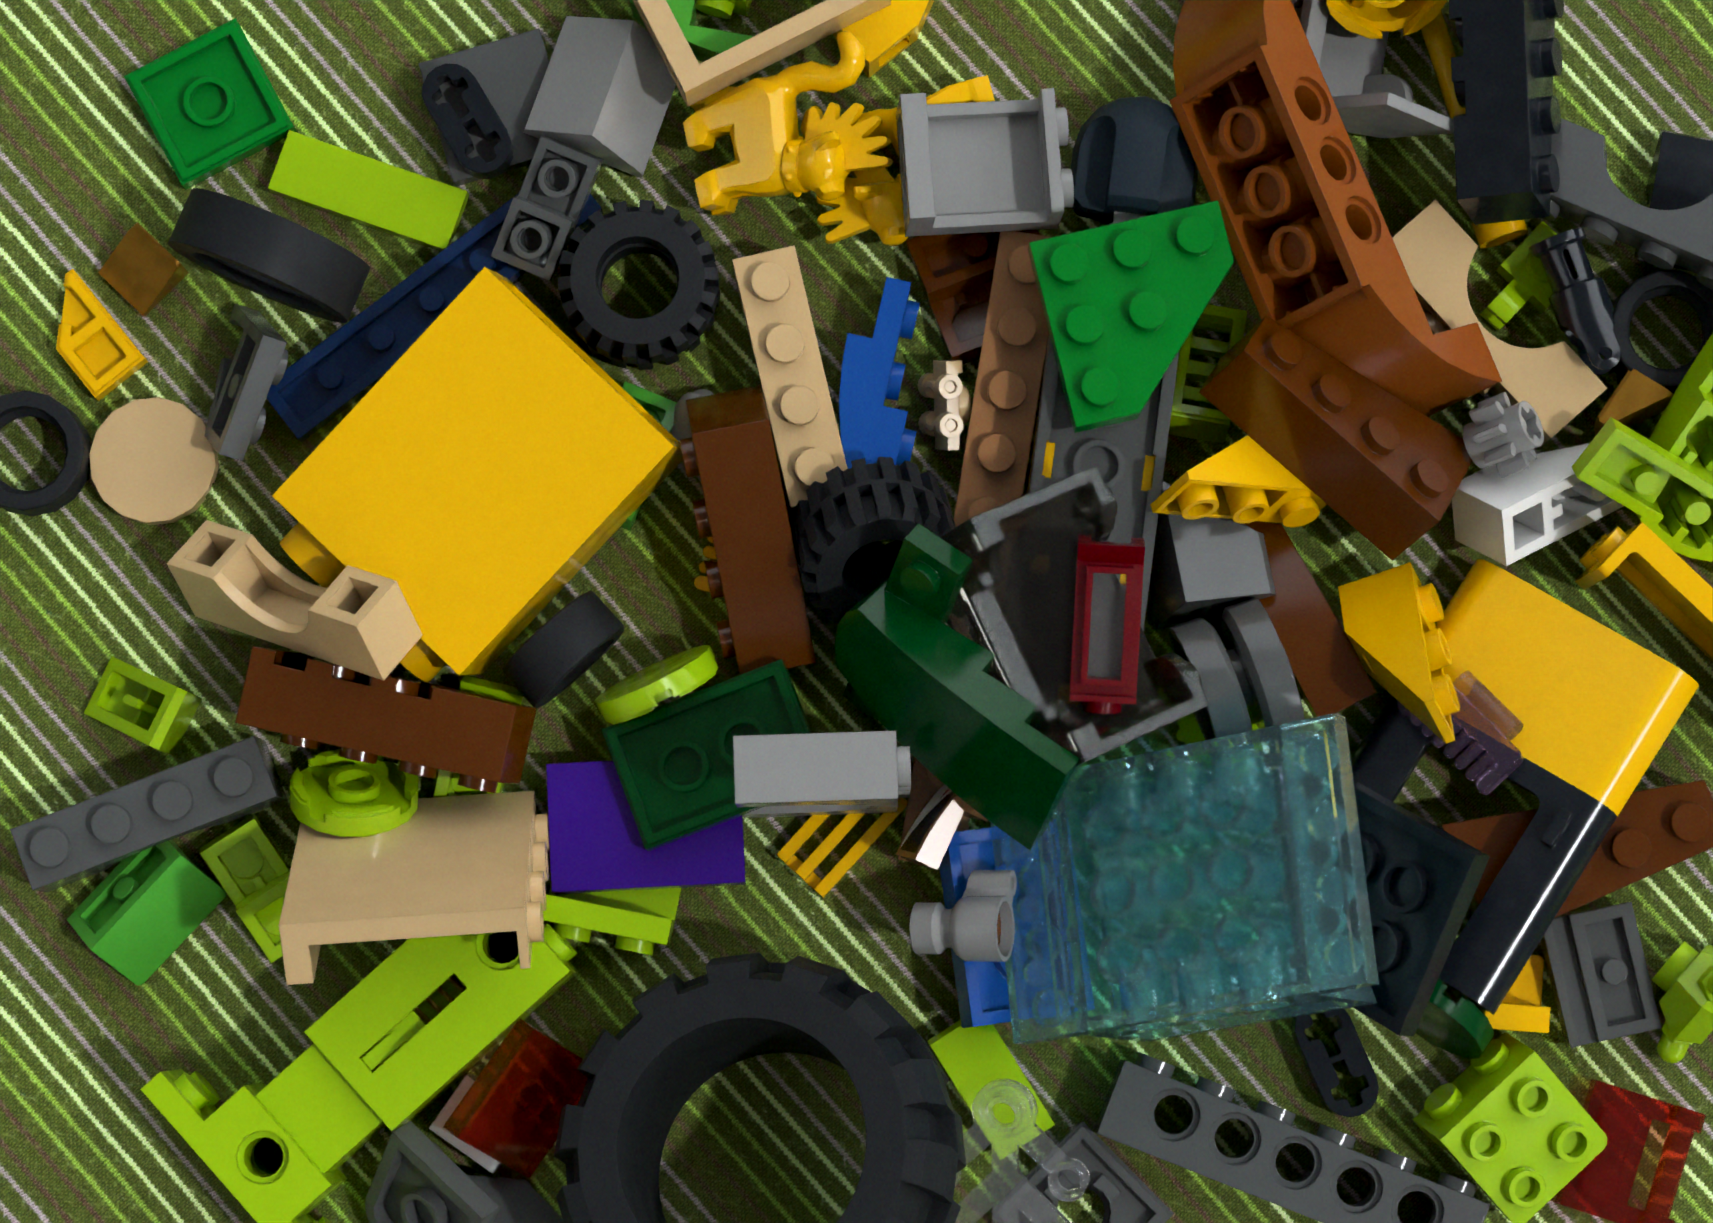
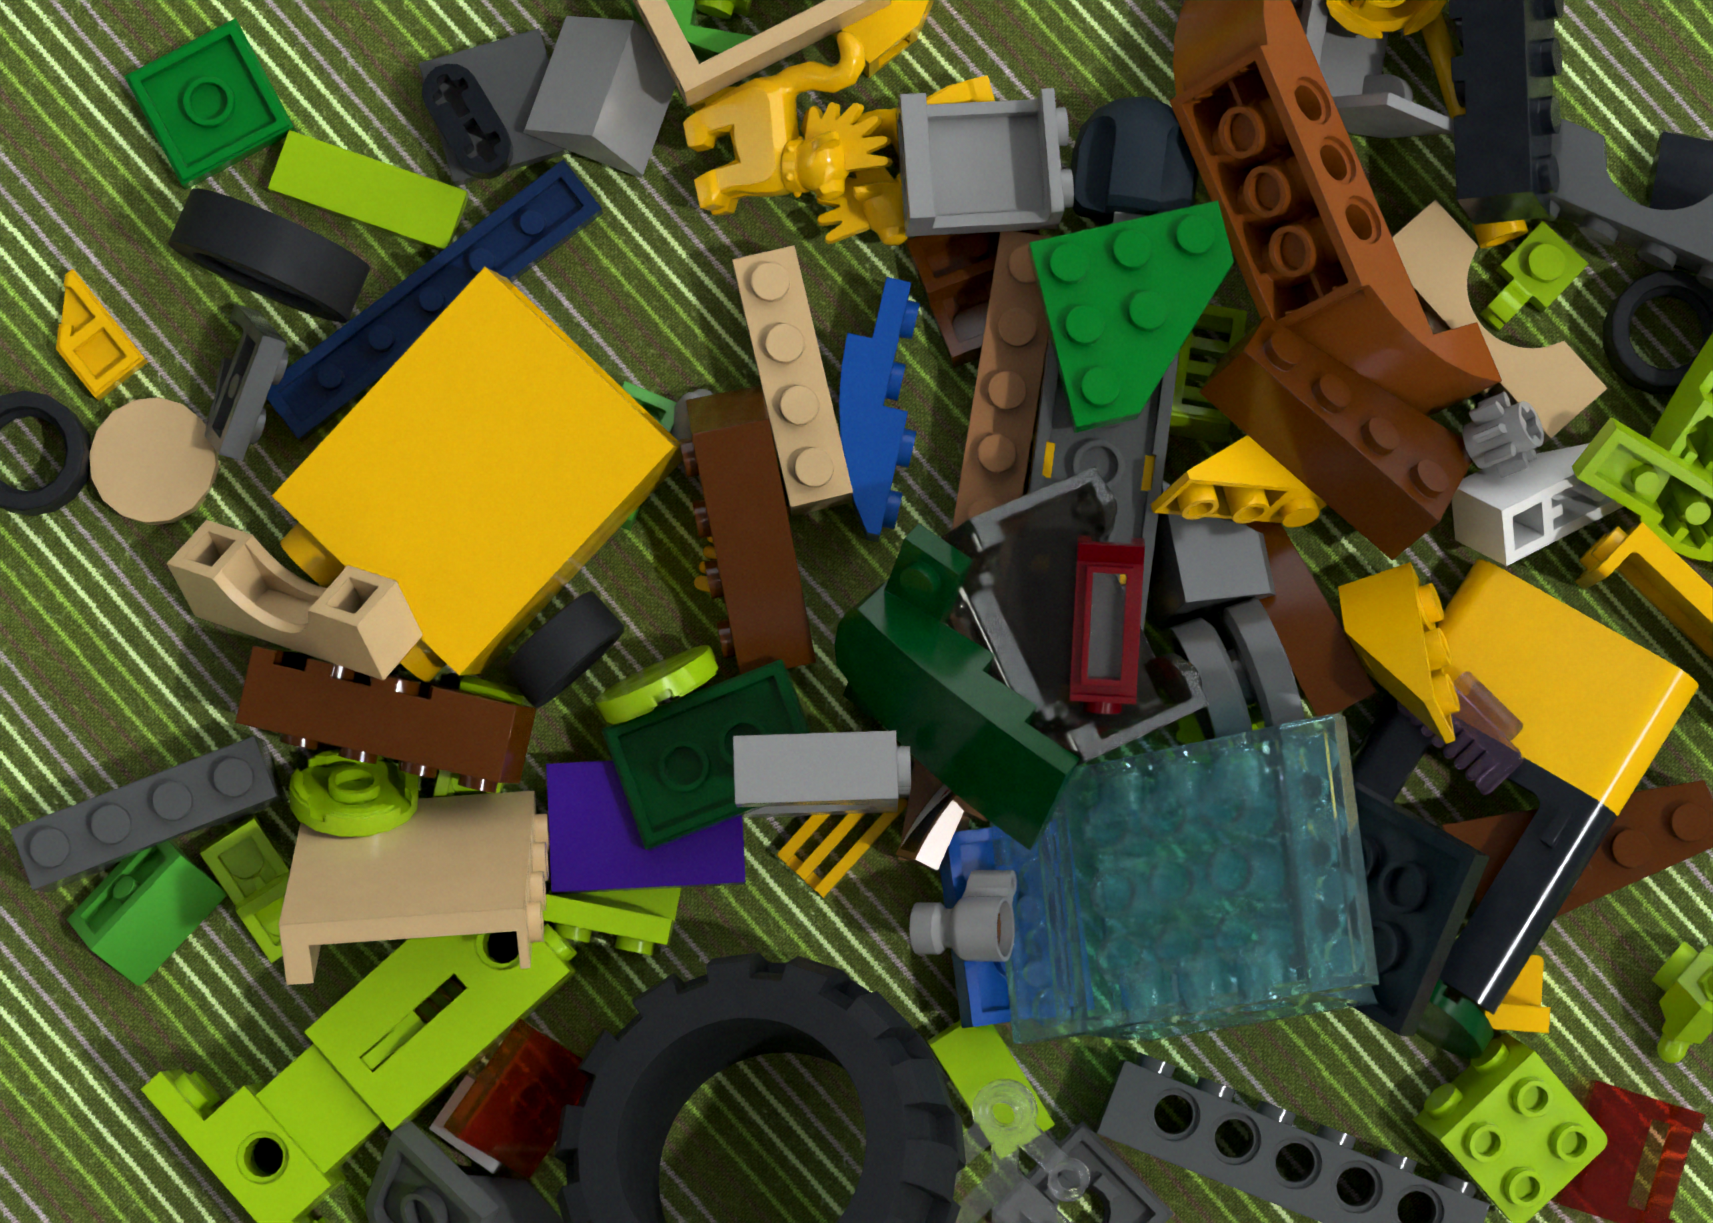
(142, 270): pearl gold slope -> none
(142, 706): lime slope -> none
(547, 207): dark grey slope -> none
(627, 233): black tyre -> none
(855, 510): black tyre -> none
(951, 404): tan piece -> none
(1320, 1065): black beam -> none
(1579, 299): black piece -> none
(1599, 975): dark grey plate -> none
(1634, 401): pearl gold slope -> none

